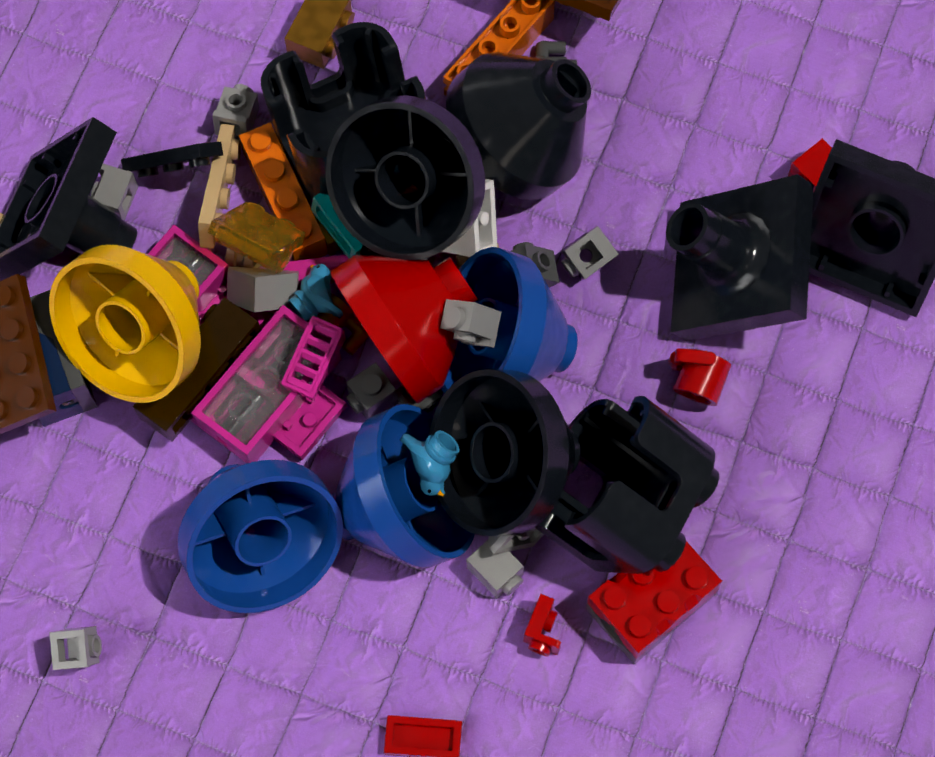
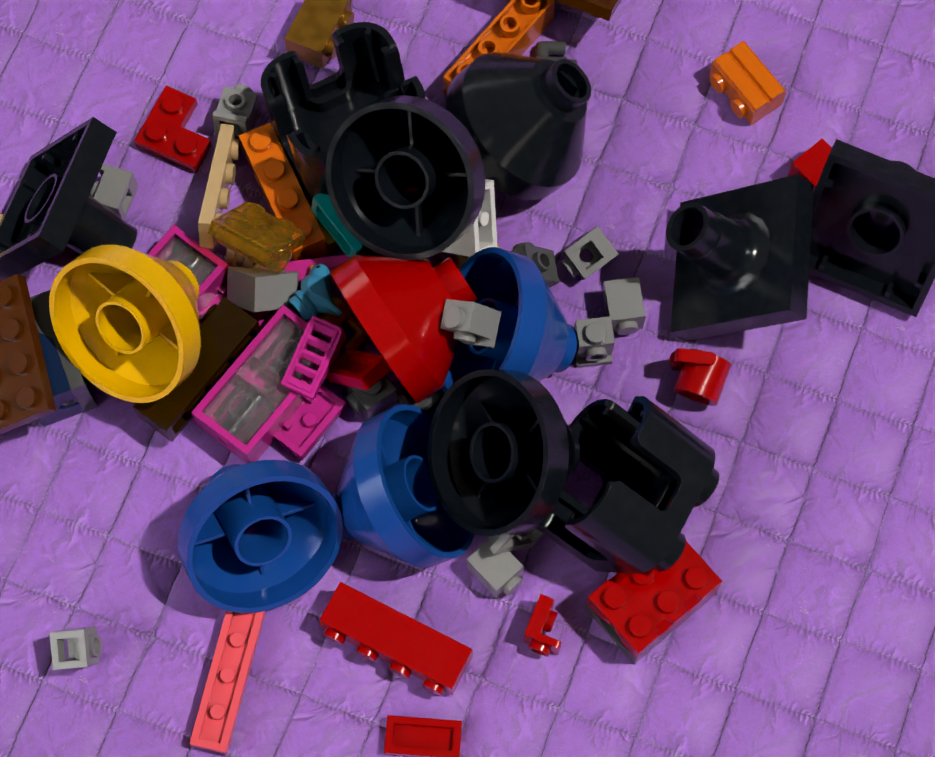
(166, 134): none -> red plate
(172, 159): black plate -> none
(227, 681): none -> coral plate
(358, 369): none -> red tile
(395, 639): none -> red brick
(432, 460): dark azure animal -> none
(594, 341): none -> light grey brick
(624, 304): none -> light grey brick
(746, 83): none -> orange brick

